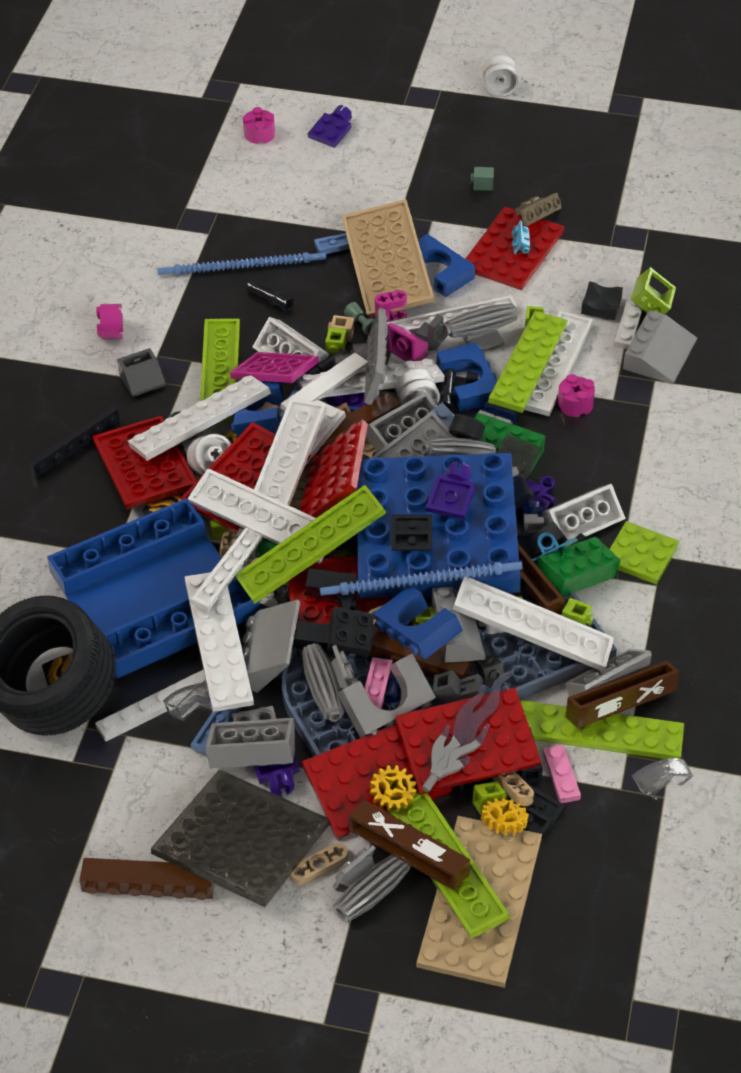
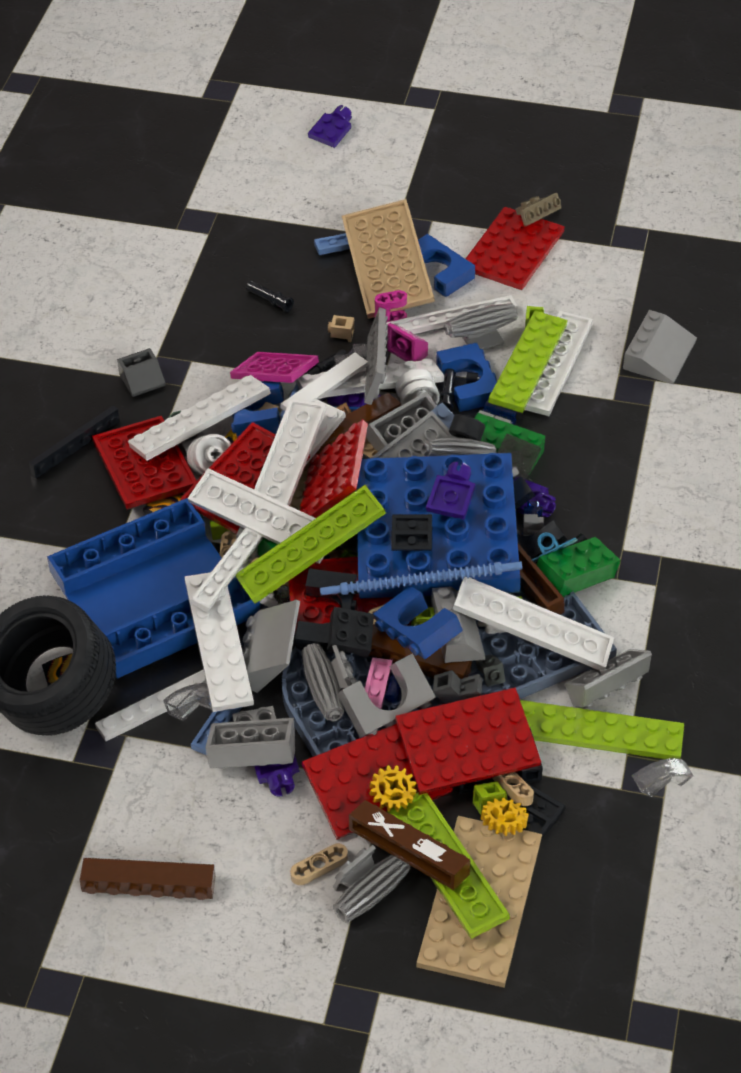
(110, 321): dark pink brick -> none
(177, 269): medium blue hose -> none
(219, 357): lime plate -> none
(241, 837): clear smoke plate -> none
(259, 126): dark pink brick -> none
(280, 338): white slope -> none
(335, 344): lime brick -> none
(355, 311): sand green piece -> none
(433, 332): dark grey brick -> none
(445, 759): piece -> none
(482, 178): sand green brick -> none
(500, 76): white wheel -> none
(520, 238): medium azure hinge -> none
(548, 482): dark purple hinge -> none
(561, 774): bright pink plate -> none
(576, 395): dark pink brick -> none
(578, 612): lime brick -> none
(586, 512): white slope -> none
(601, 301): black brick -> none
(621, 694): reddish brown brick -> none
(628, 324): white plate -> none
(643, 552): lime plate -> none
(649, 298): lime piece -> none

